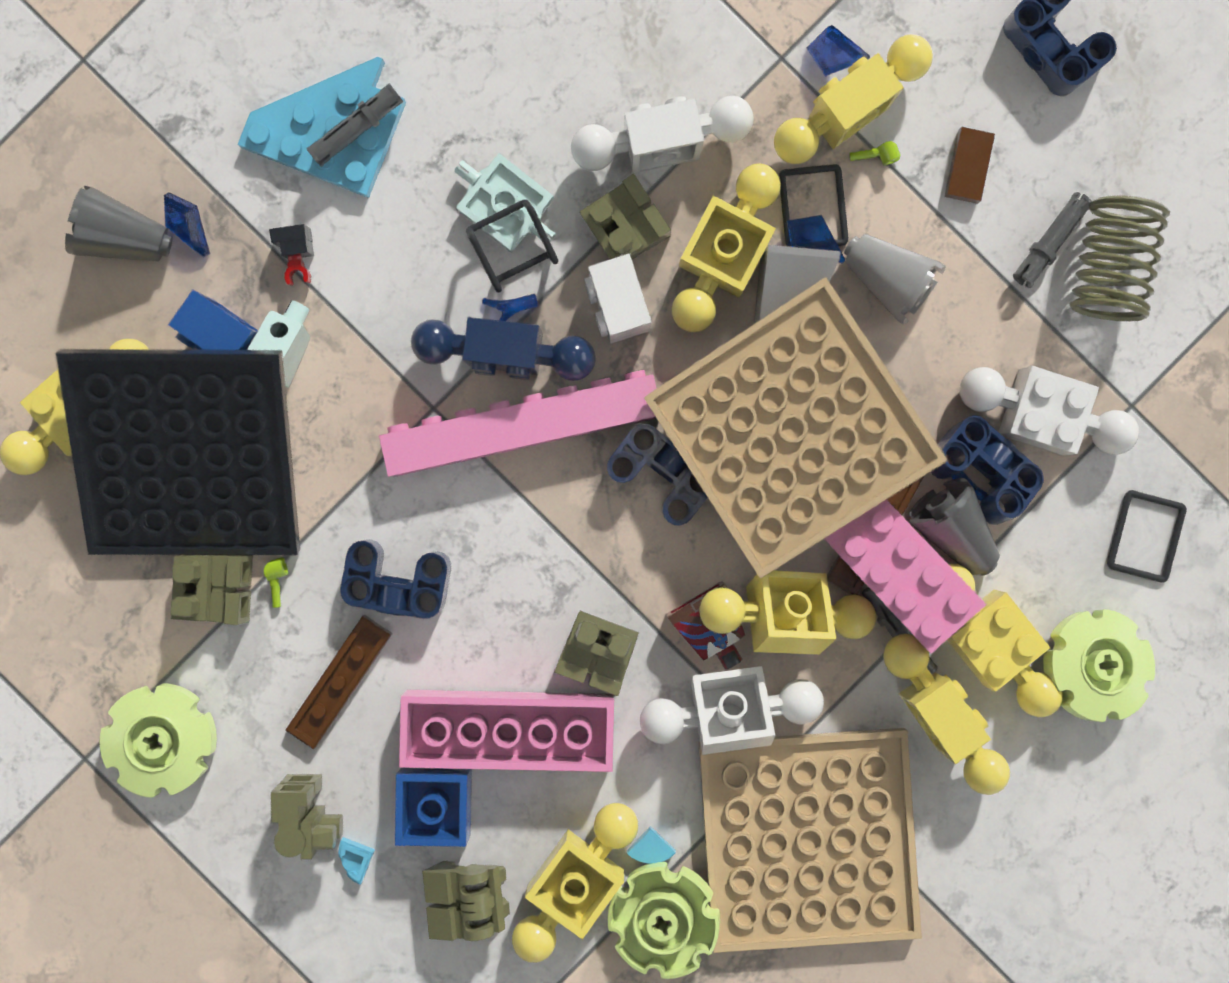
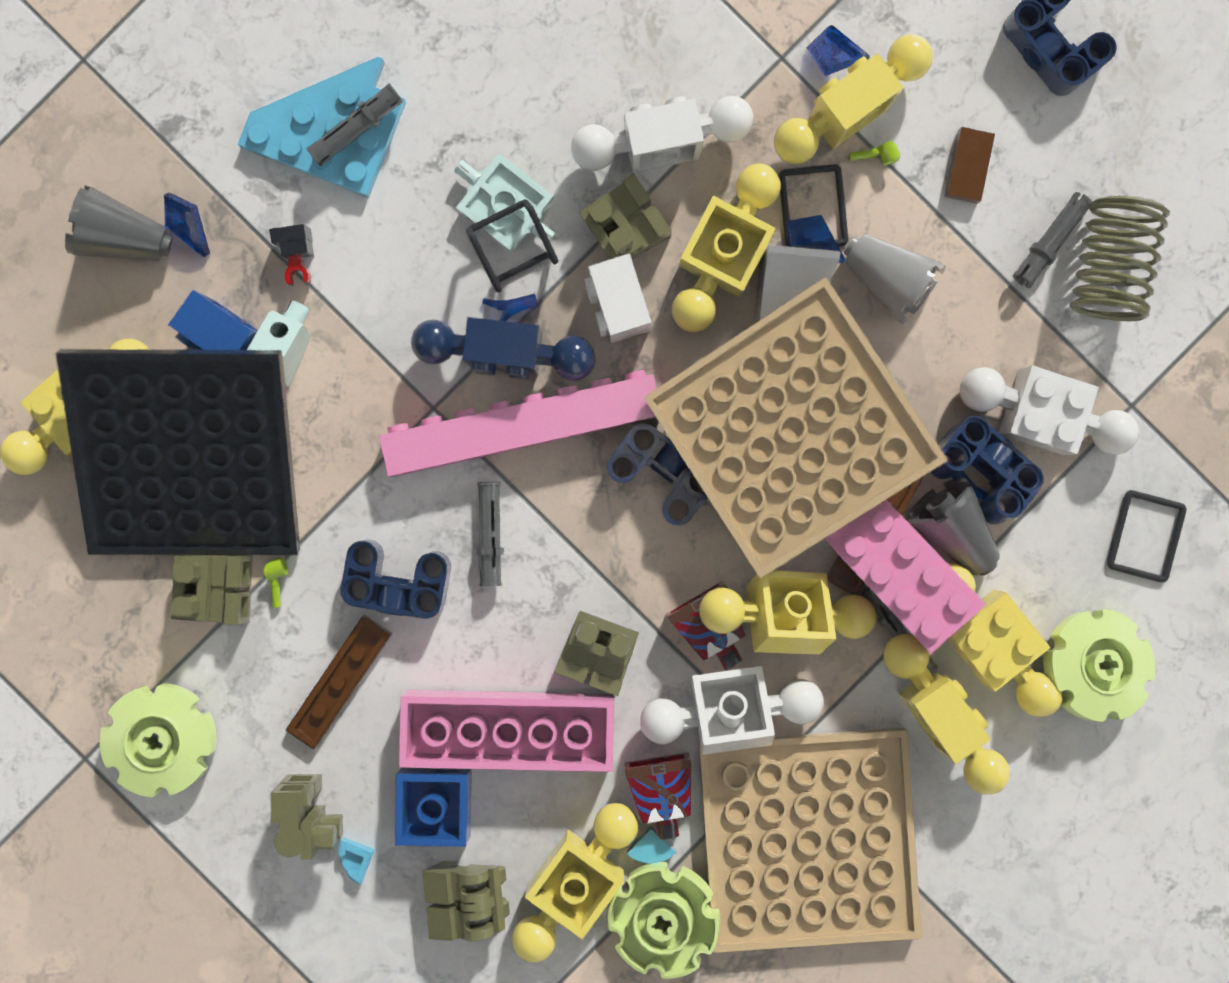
(489, 534): none -> dark grey pin
(661, 790): none -> torso

